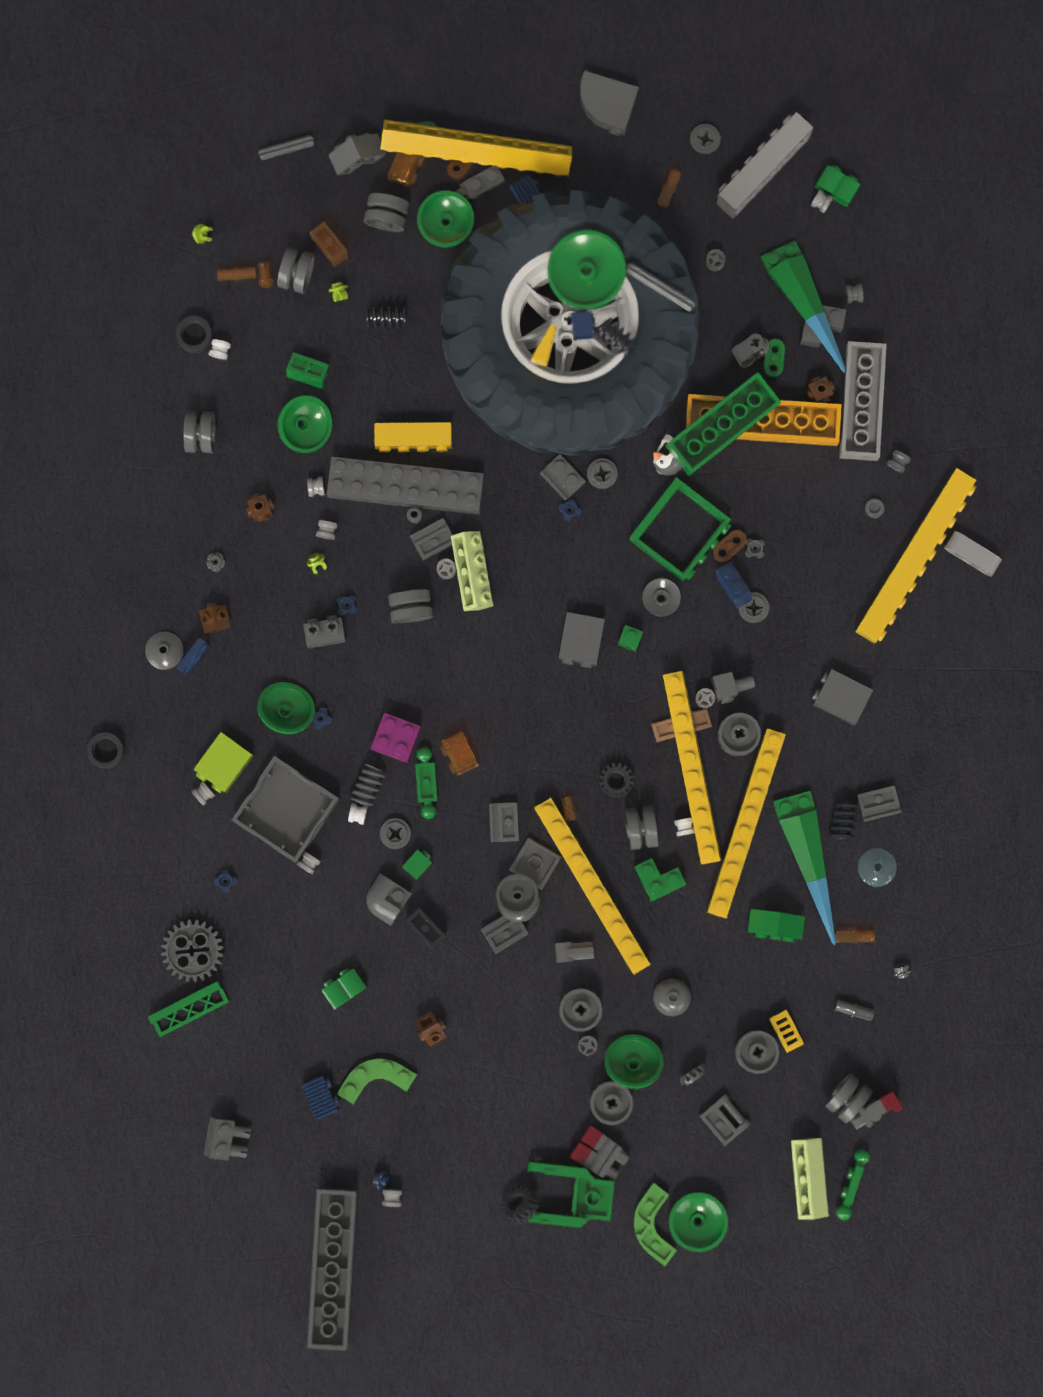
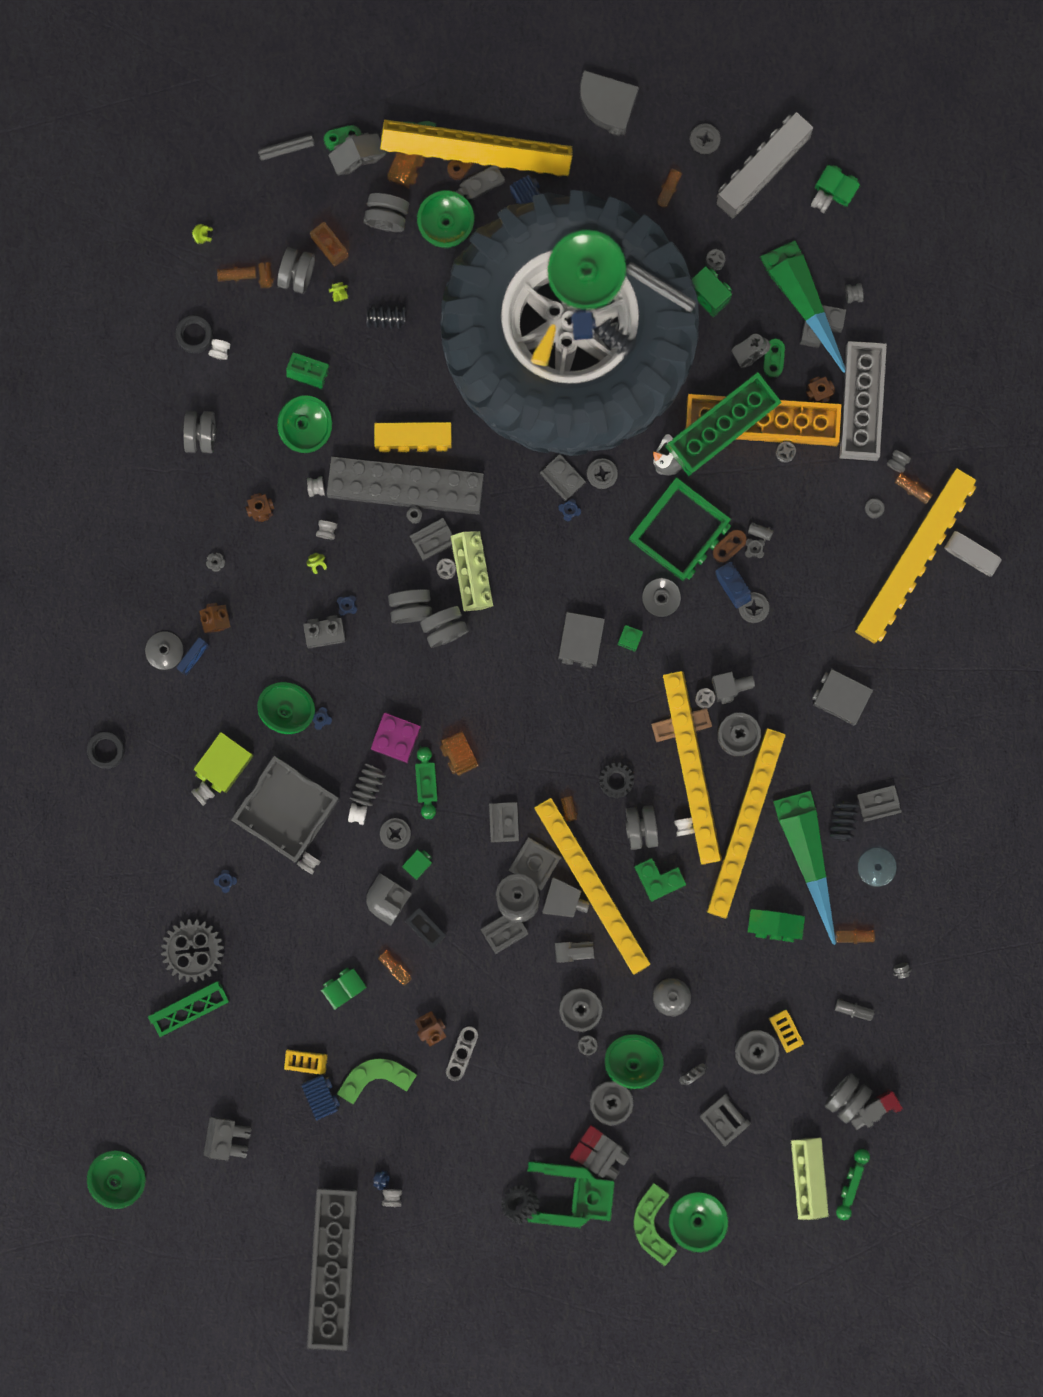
(122, 1170): none -> green dish
(322, 1061): none -> yellow slope
(341, 134): none -> green plate
(395, 968): none -> clear orange axle
(444, 627): none -> dark grey wheel
(455, 1060): none -> light grey beam
(564, 900): none -> dark grey torso
(710, 291): none -> green brick
(760, 531): none -> dark grey pin
(785, 451): none -> dark grey wheel
(913, 488): none -> clear orange pin

